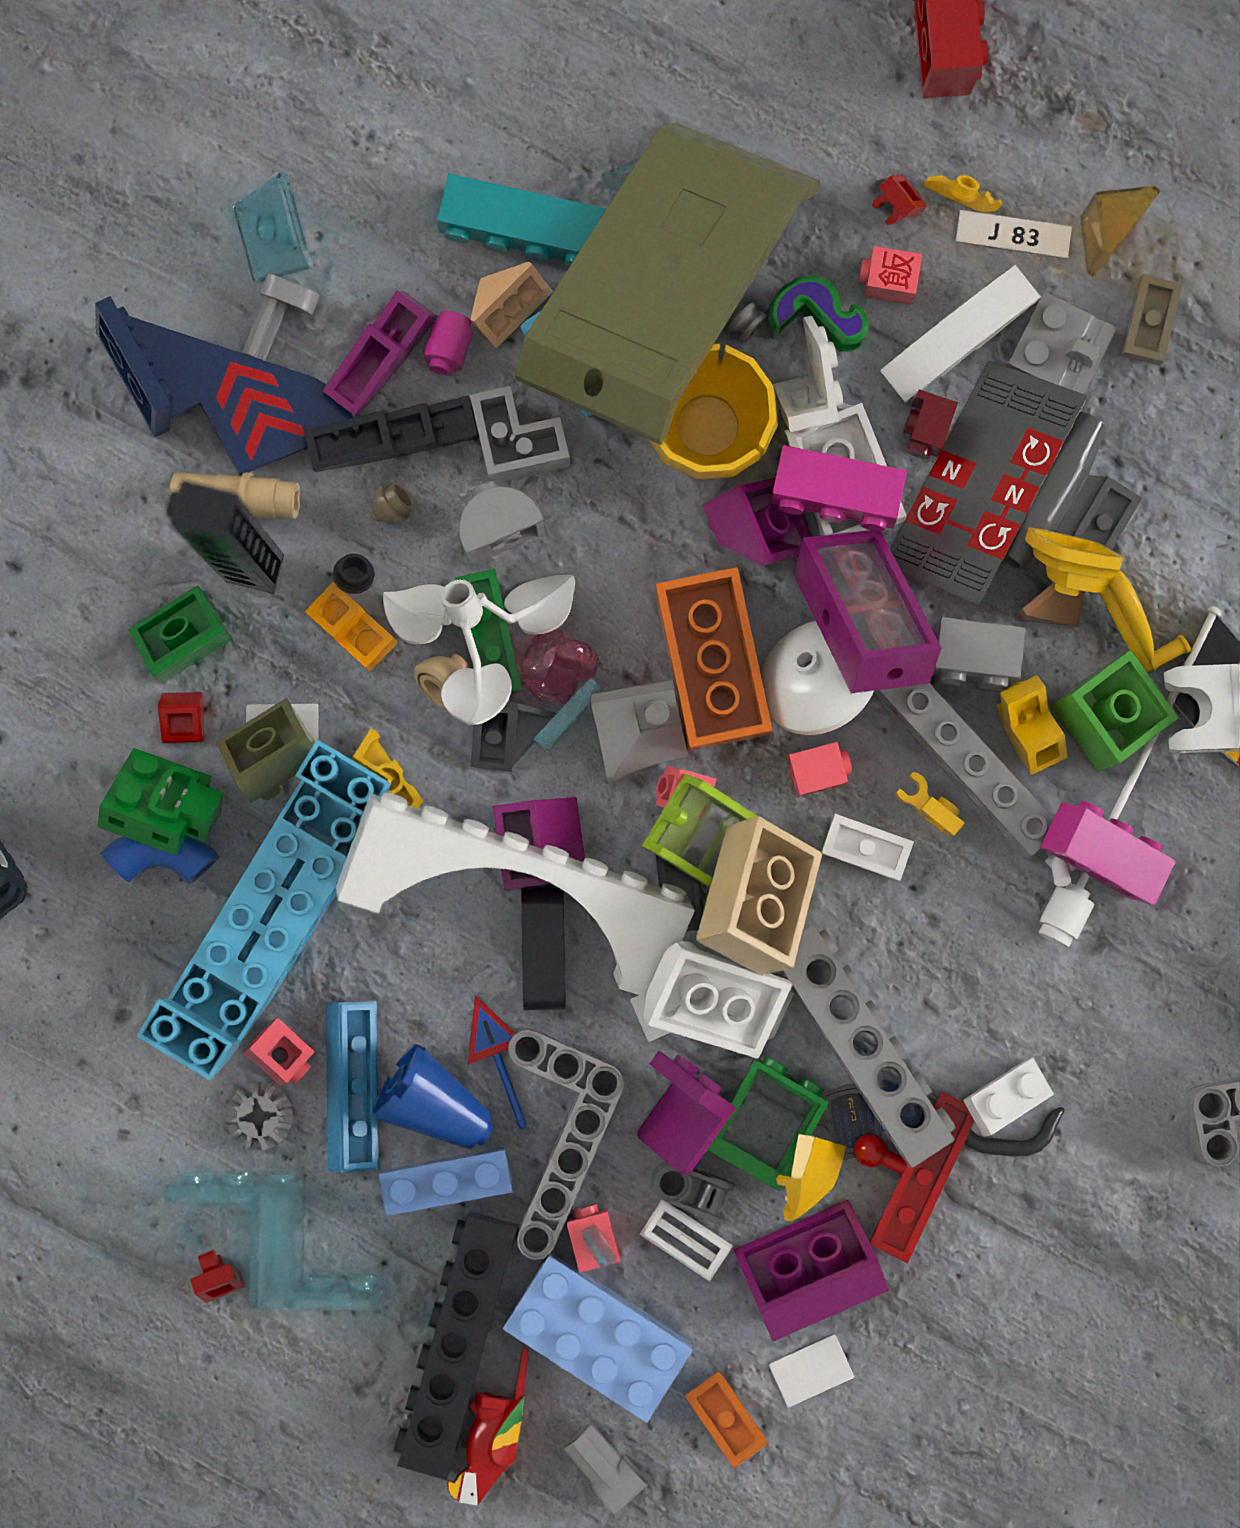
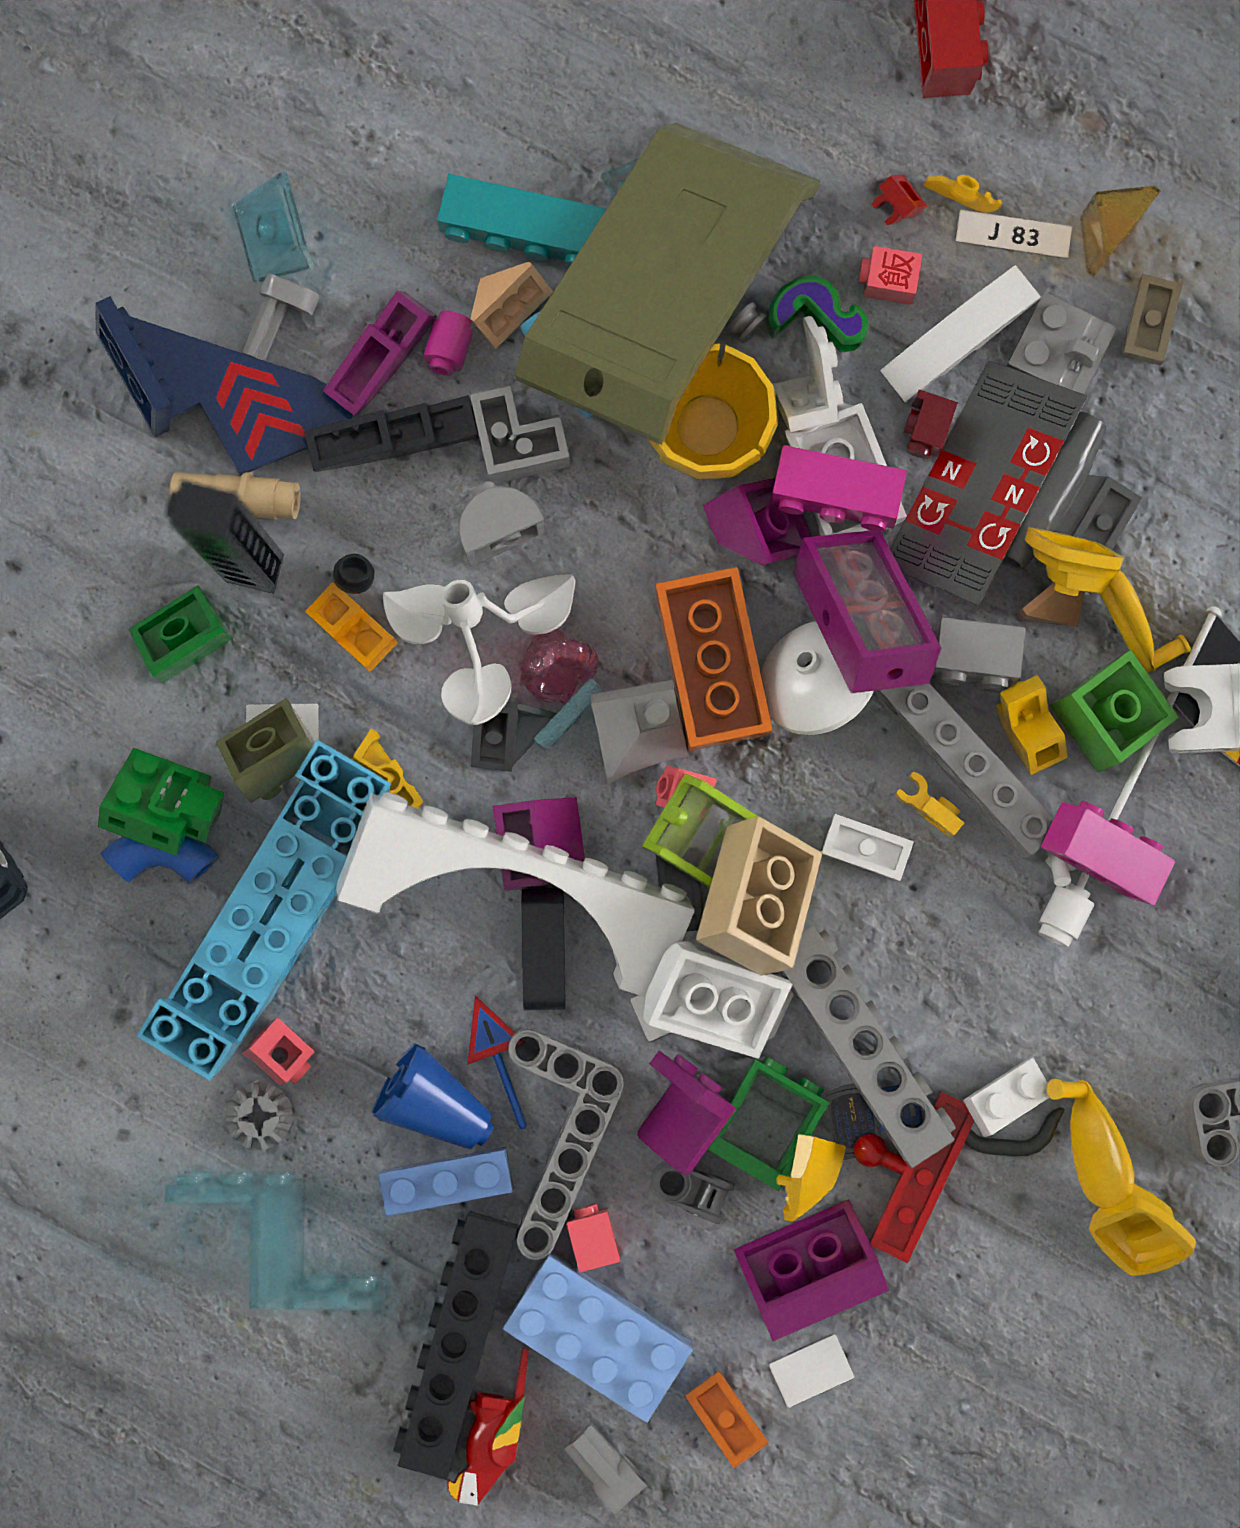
(181, 717): red slope -> none
(216, 1278): red tile -> none
(351, 1086): dark azure slope -> none
(392, 503): dark tan plate -> none
(434, 672): tan brick -> none
(492, 632): green plate -> none
(598, 1246): clear light blue tile -> none
(656, 1219): white tile -> none
(819, 769): coral brick -> none
(1131, 1222): none -> yellow piece

